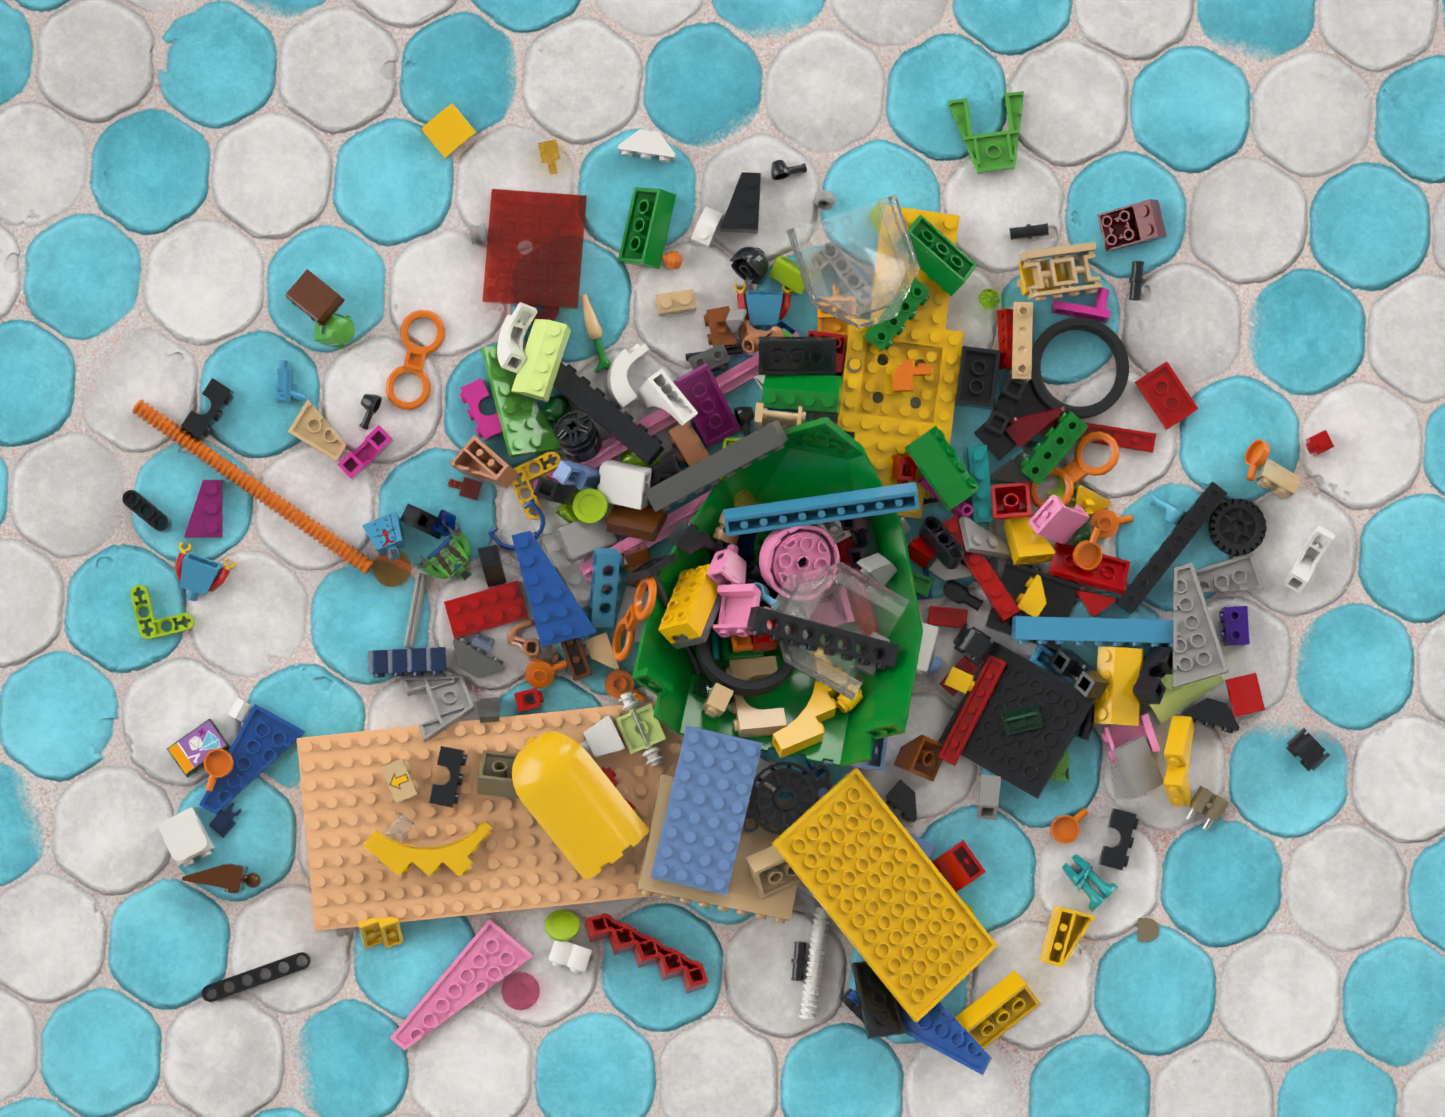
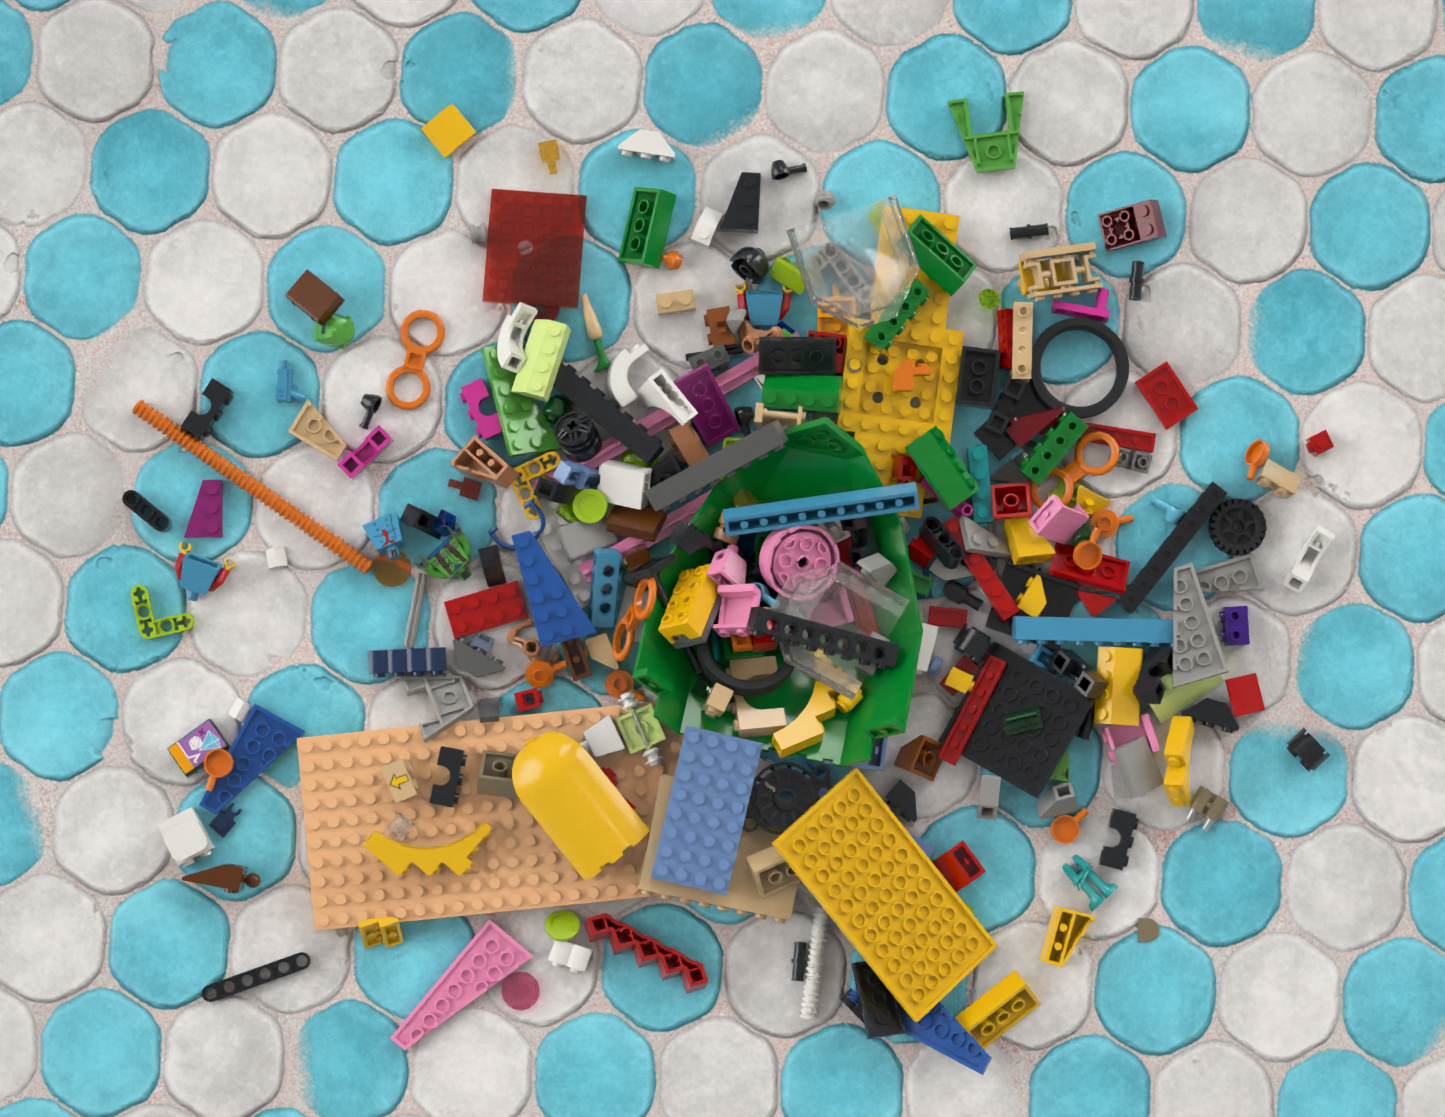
(276, 557): none -> white slope
(1057, 801): none -> light grey slope
(1134, 460): none -> flat silver slope

